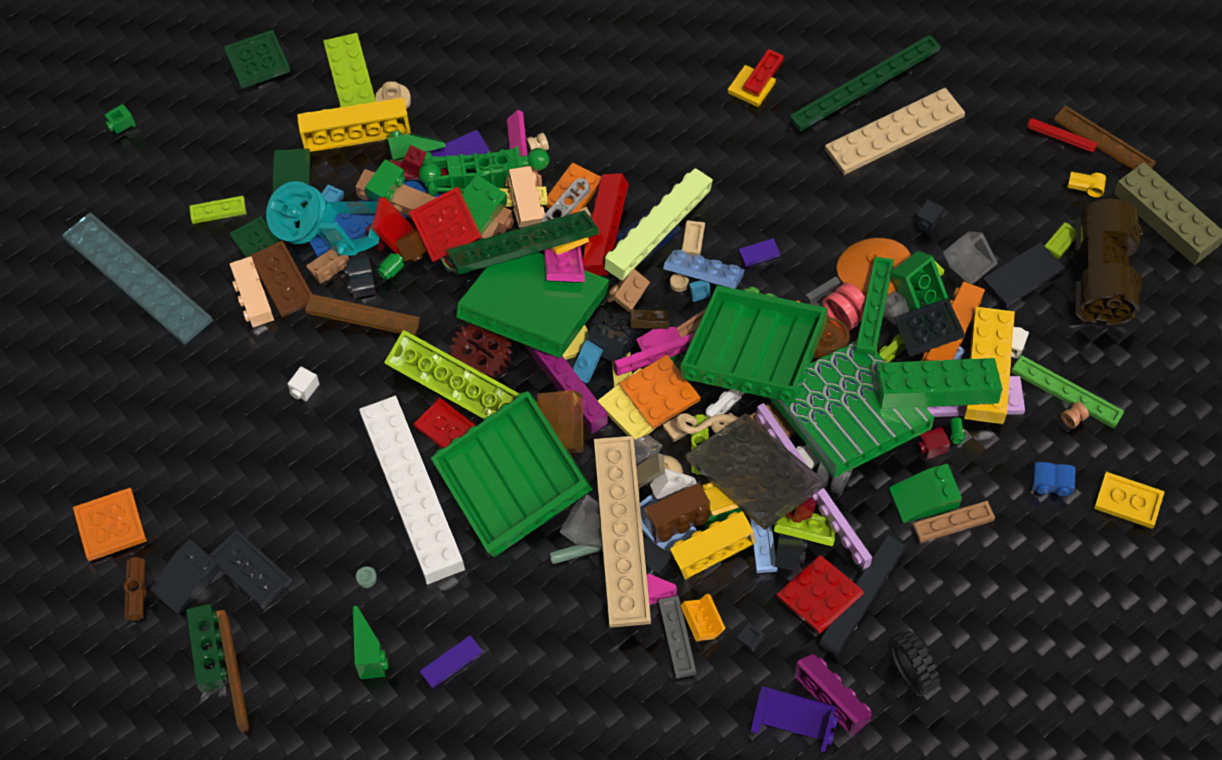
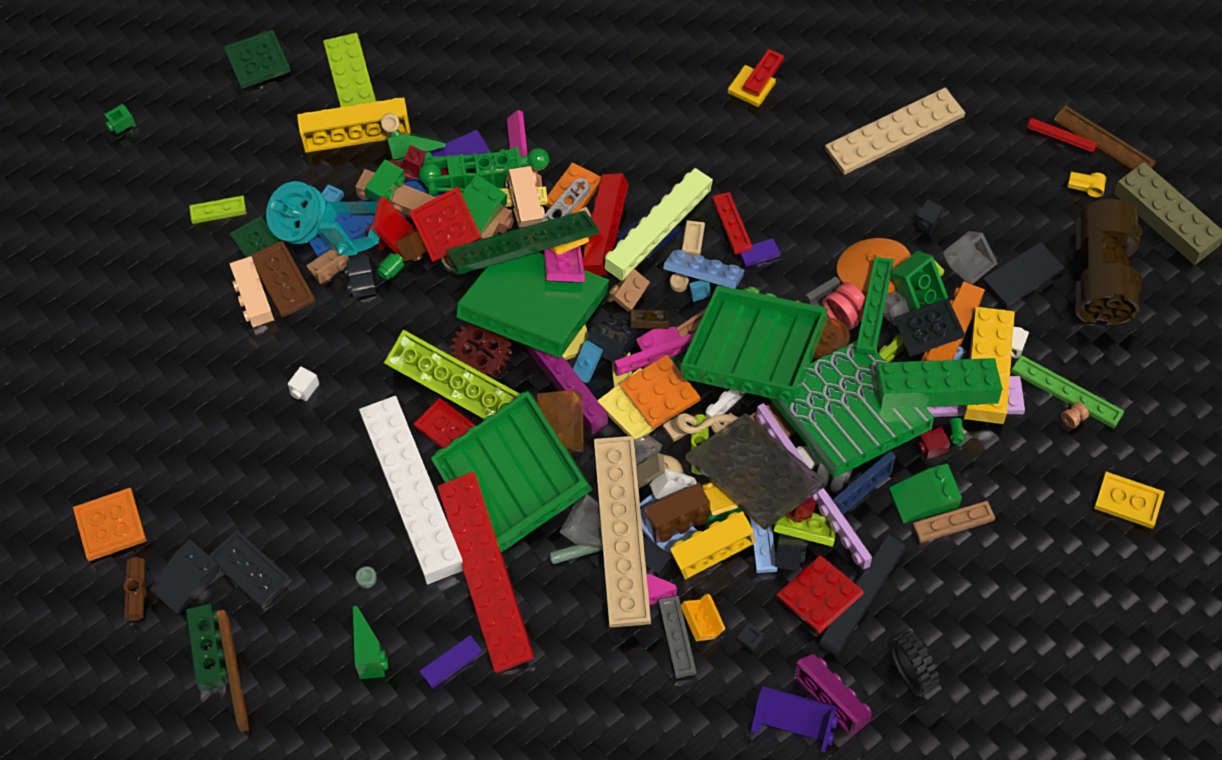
(137, 278): clear light blue plate -> none
(291, 166): dark green tile -> none
(362, 314): clear orange tile -> none
(390, 122): none -> tan tile
(393, 90): tan tile -> none
(486, 573): none -> red plate
(537, 142): tan wheel -> none
(732, 223): none -> red tile
(864, 83): dark green plate -> none
(865, 483): none -> dark blue tile
(1053, 478): blue brick -> none
(1061, 240): lime tile -> none

